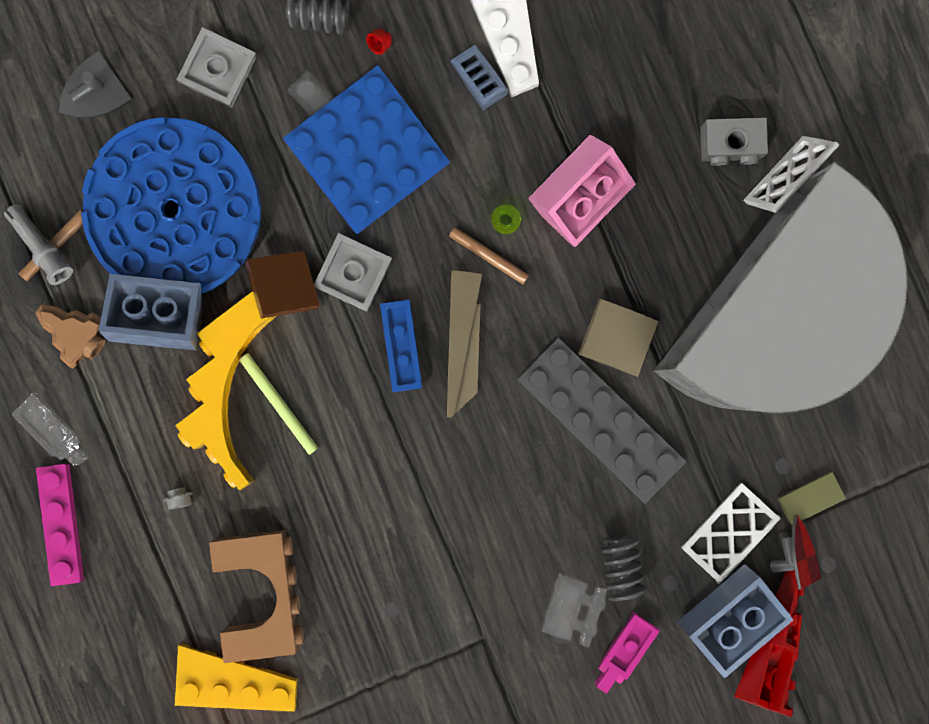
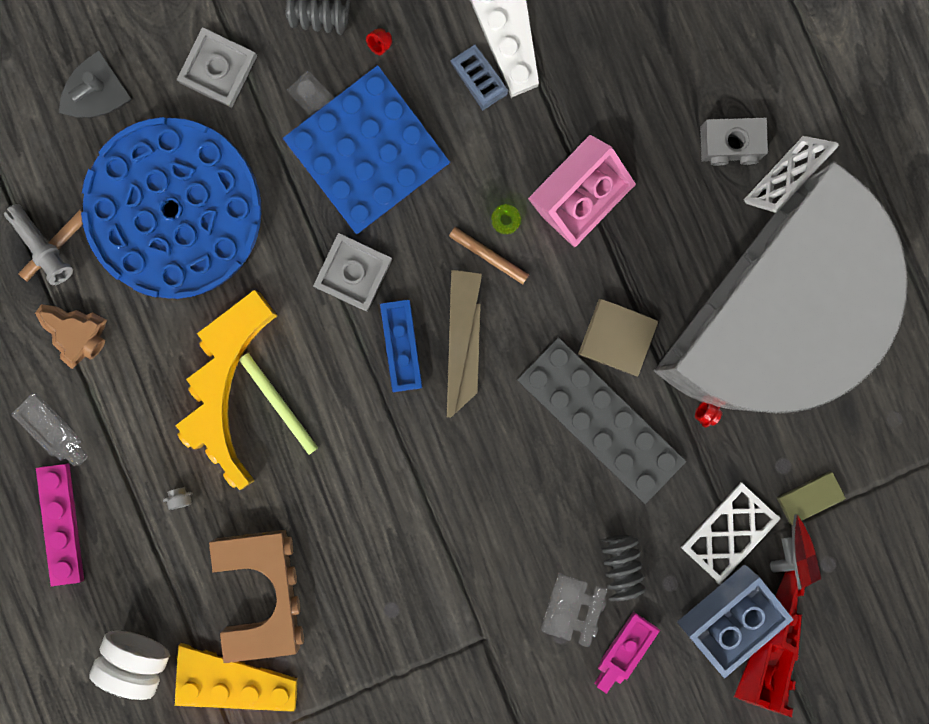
(129, 665): none -> white wheel
(152, 312): sand blue slope -> none
(282, 284): reddish brown tile -> none
(708, 414): none -> red plate

